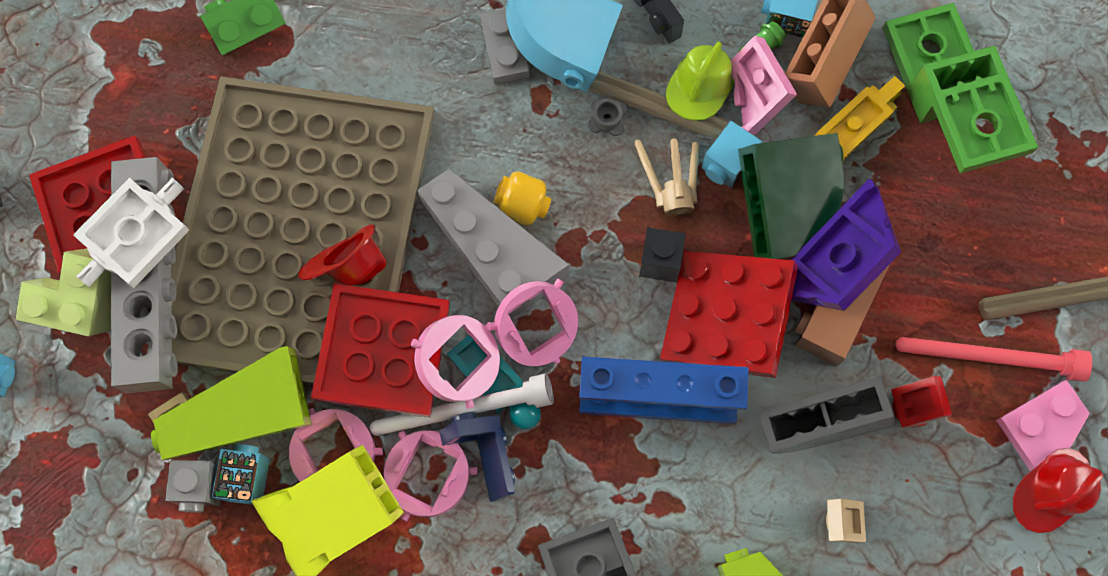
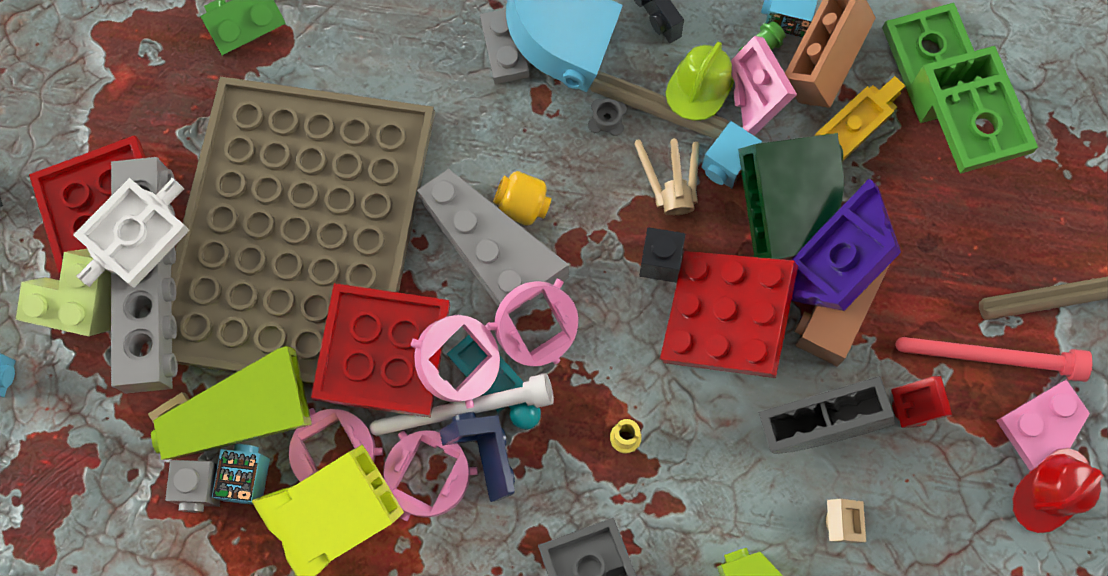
(349, 261): red piece -> none
(622, 445): none -> light yellow pin
(662, 390): blue fence -> none

